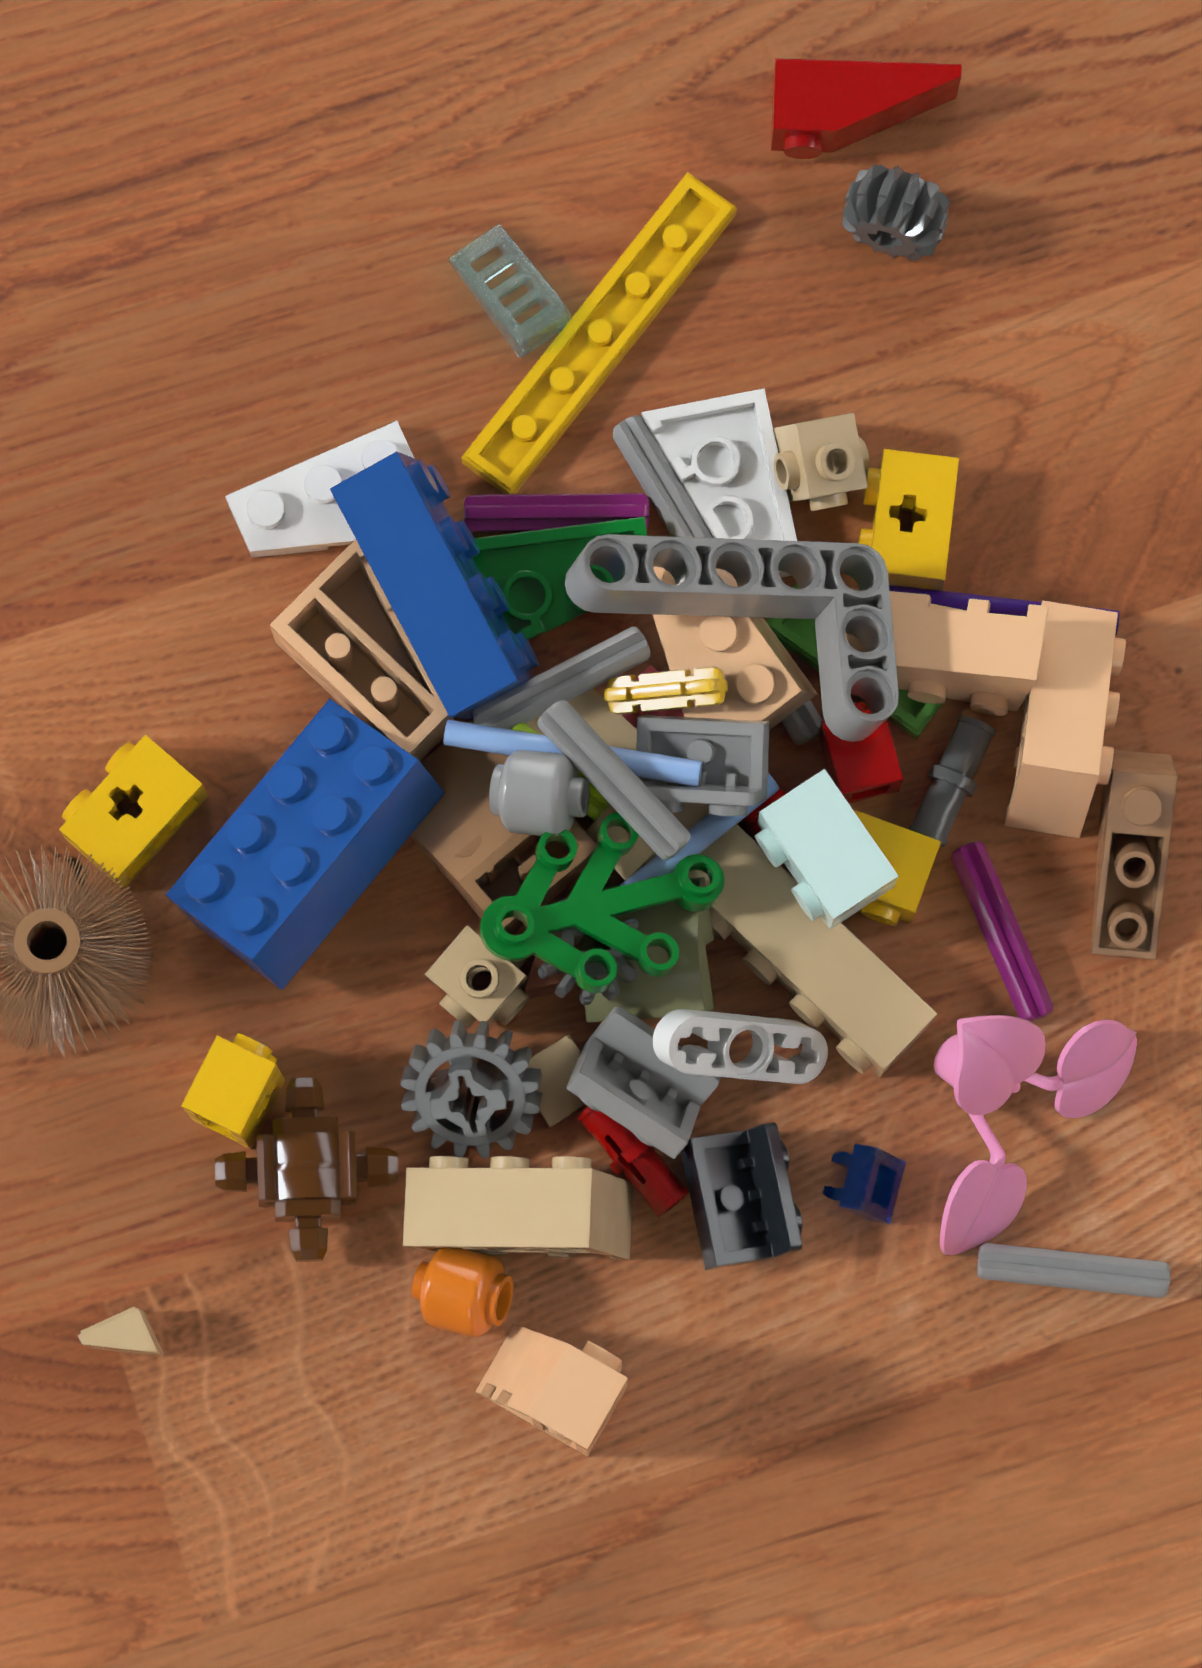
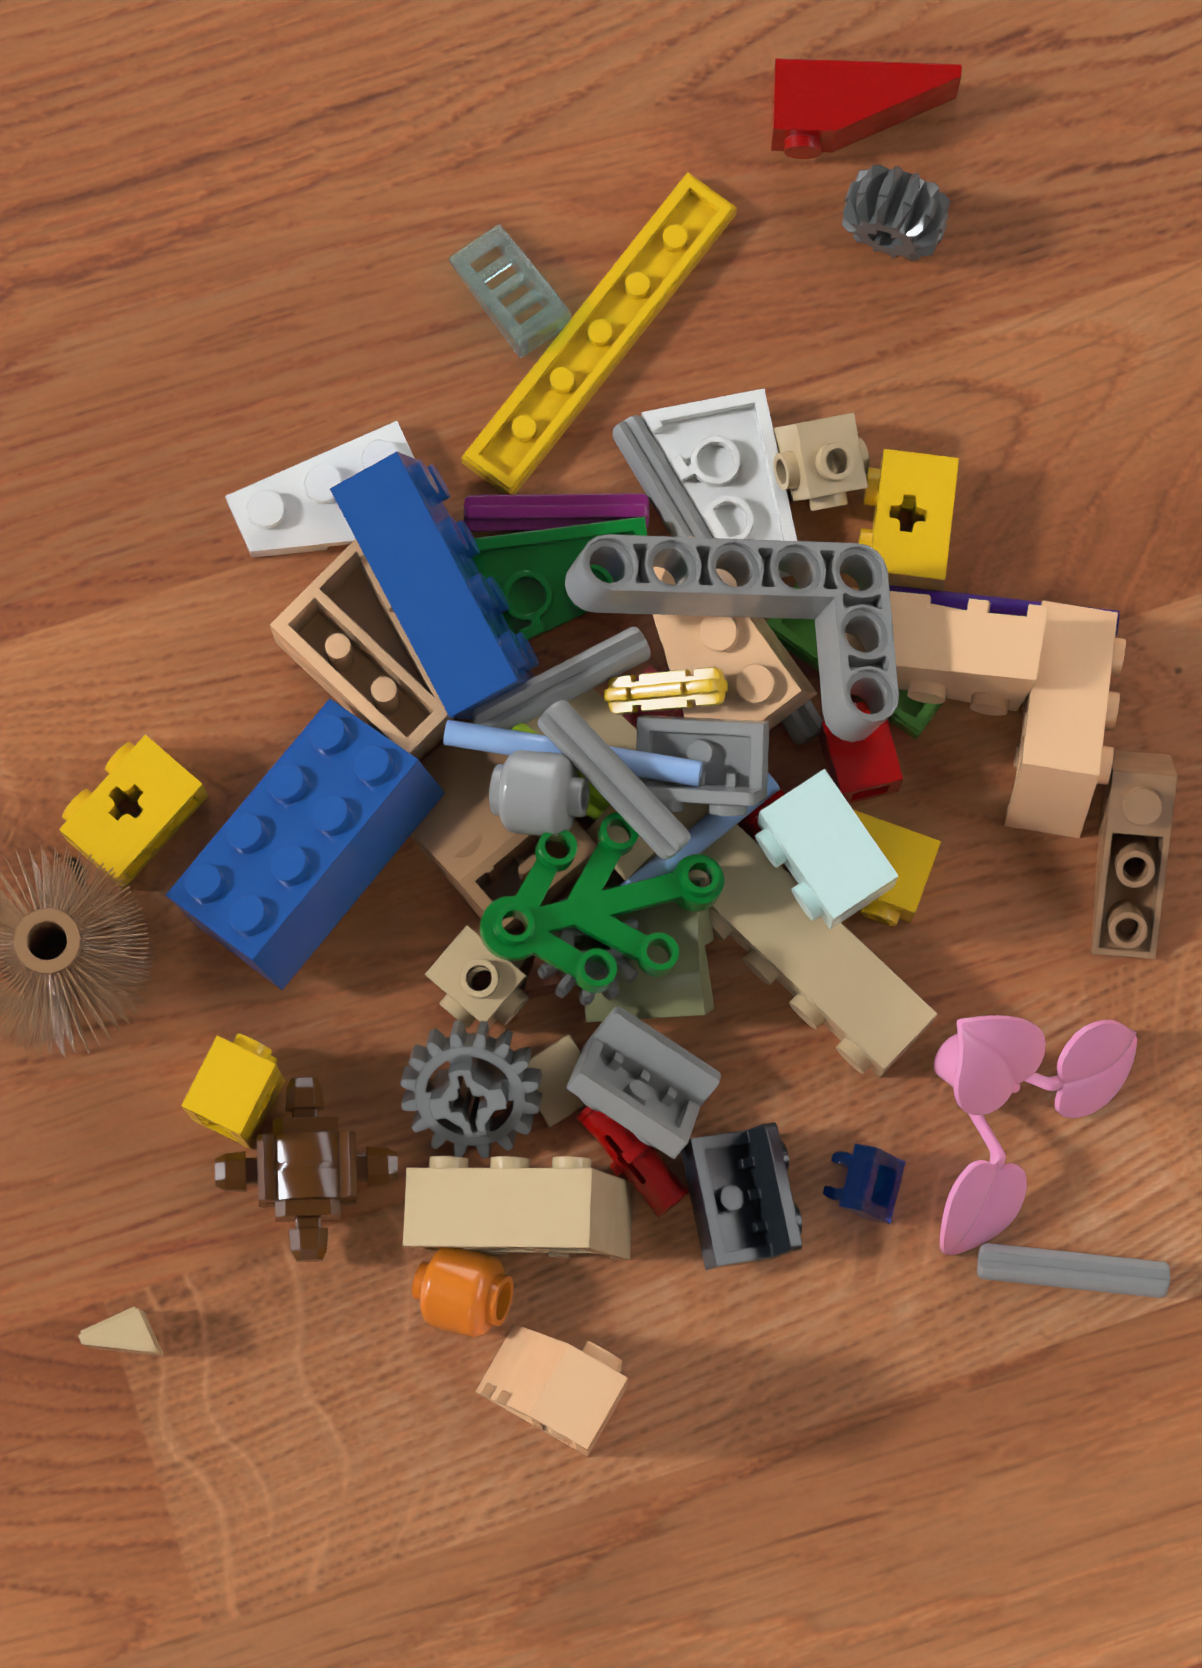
(721, 1029): white beam -> none
(952, 778): dark grey pin -> none
(1001, 931): magenta axle -> none

